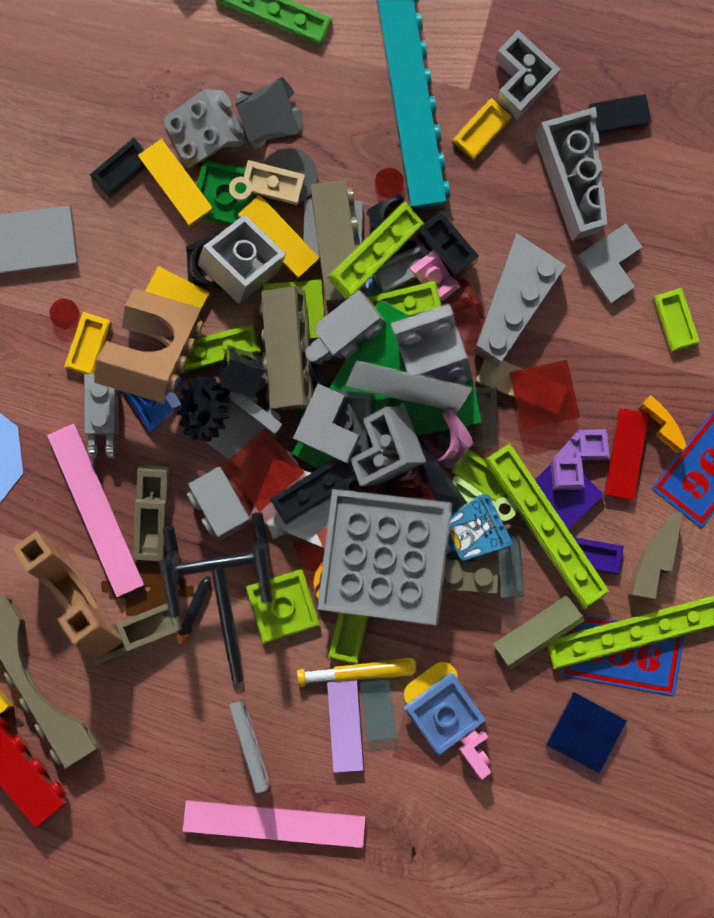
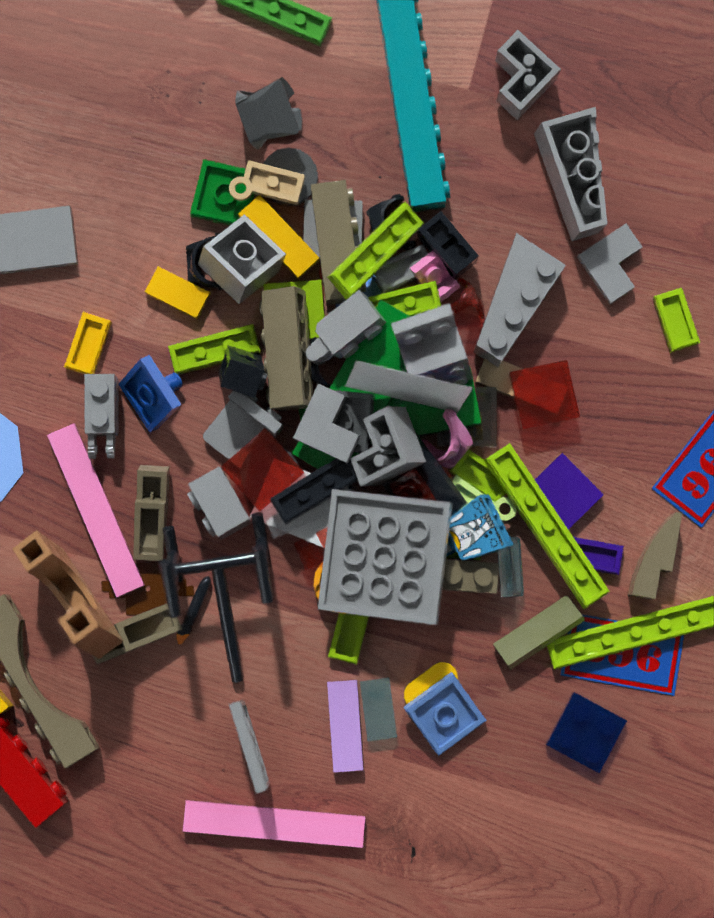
(64, 313): clear red tile -> none
(119, 168): black tile -> none
(151, 373): medium nougat arch -> none
(175, 182): yellow tile -> none
(203, 409): black gear -> none
(204, 127): light grey bracket -> none
(289, 612): lime tile -> none
(363, 671): yellow piece -> none
(389, 182): clear red tile -> none
(476, 759): bright pink bracket -> none
(482, 129): yellow tile -> none
(567, 464): medium lavender tile -> none
(622, 113): black tile -> none
(626, 454): red tile -> none
(669, 430): light orange slope -> none

